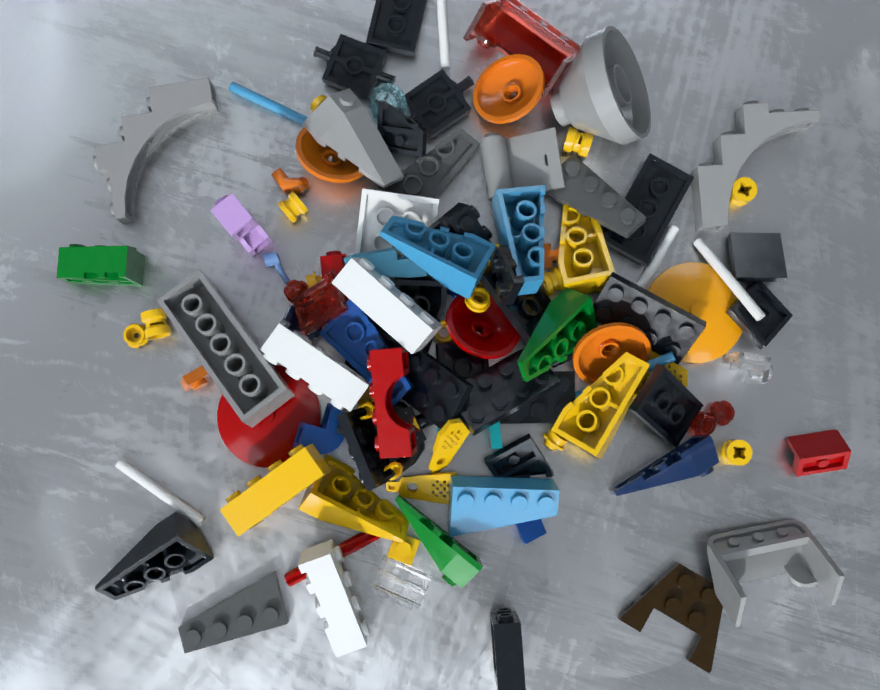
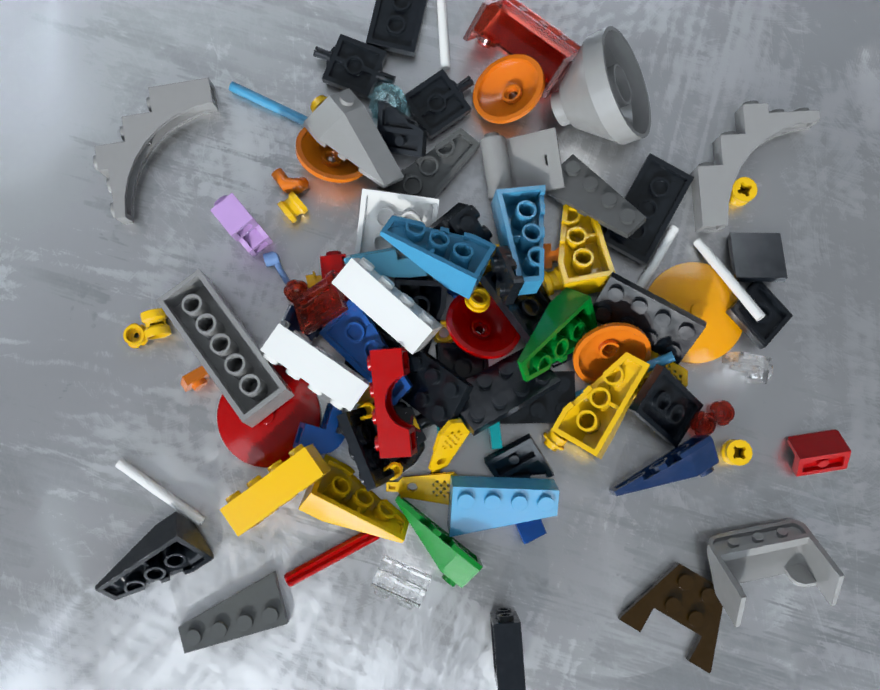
(101, 264): green wedge -> none
(334, 597): white wedge -> none
(404, 551): yellow plate -> none
(571, 142): yellow wheel -> none

